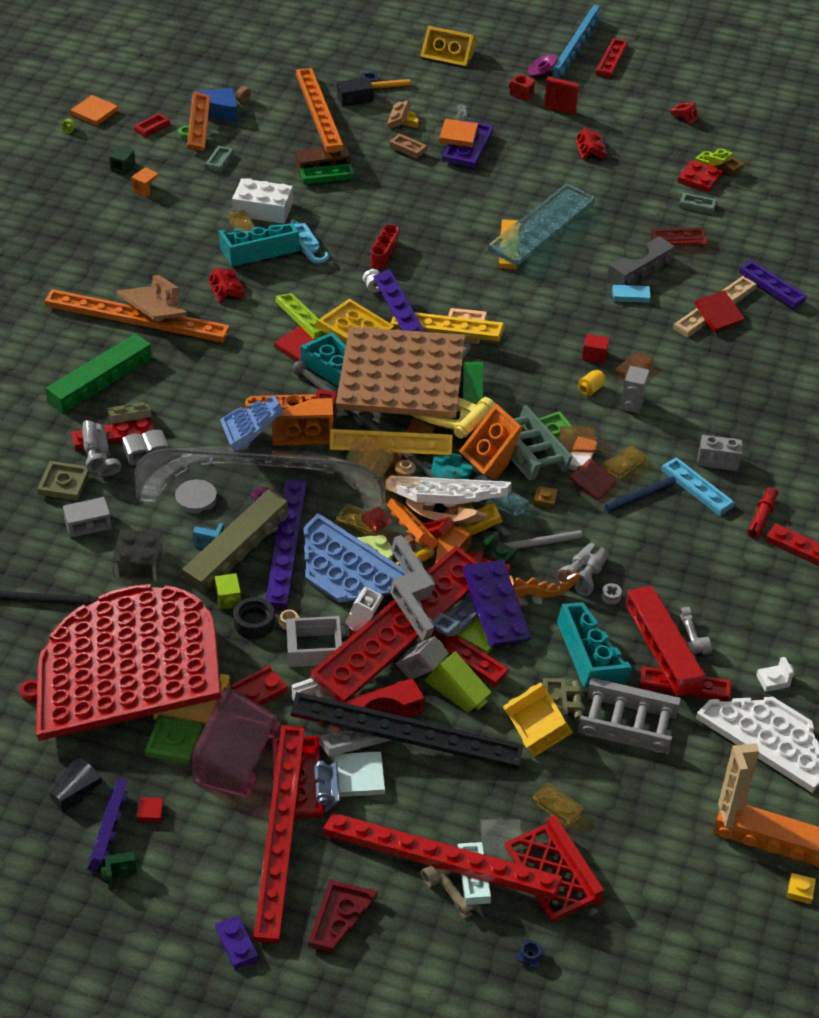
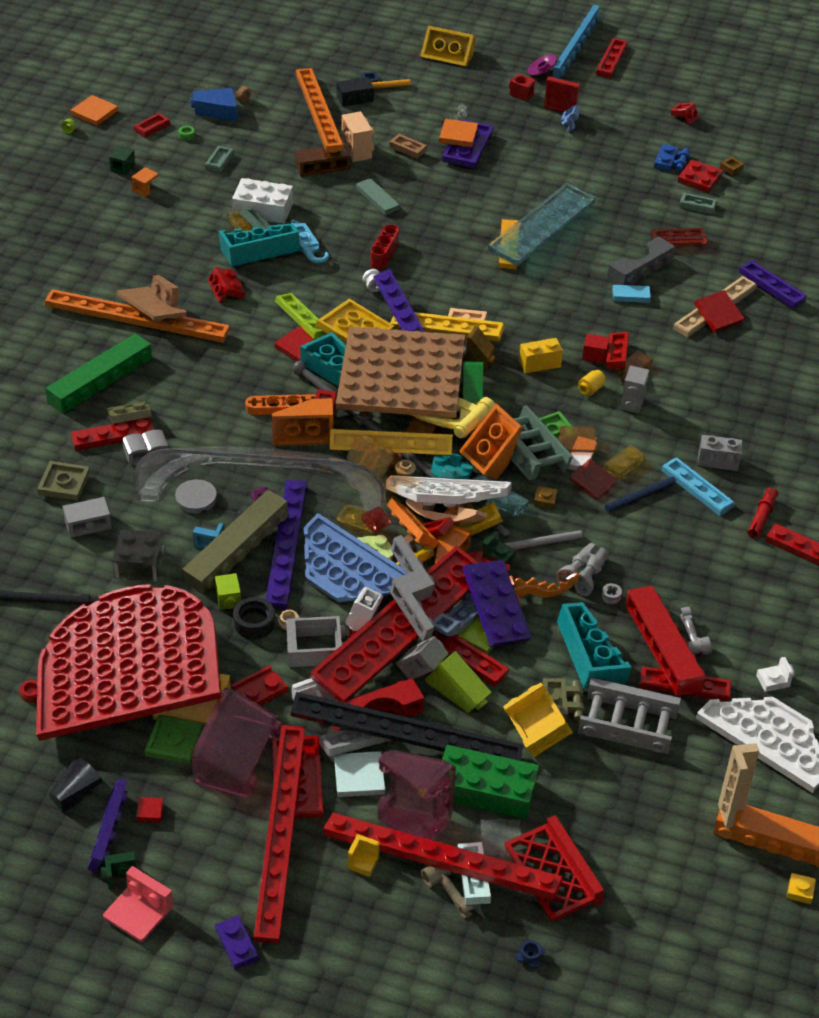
(97, 449): light grey piece -> none
(140, 905): none -> coral bracket
(198, 121): orange plate -> none
(245, 425): medium blue plate -> none
(254, 218): none -> sand green tile
(327, 174): green plate -> none
(328, 786): sand blue hinge -> none
(338, 914): dark red wing -> none
(357, 136): none -> light nougat brick
(363, 855): none -> yellow panel
(377, 196): none -> sand green tile
(398, 114): medium nougat plate -> none
(411, 120): yellow tile -> none
(419, 793): none -> clear pink windscreen
(480, 349): none -> pearl gold slope
(492, 781): none -> green brick
(540, 355): none -> yellow brick
(558, 804): clear yellow plate -> none
(570, 116): none -> medium blue plate
(590, 142): red bracket -> none
(617, 350): none -> red plate
(670, 157): none -> blue plate
(713, 159): lime slope -> none

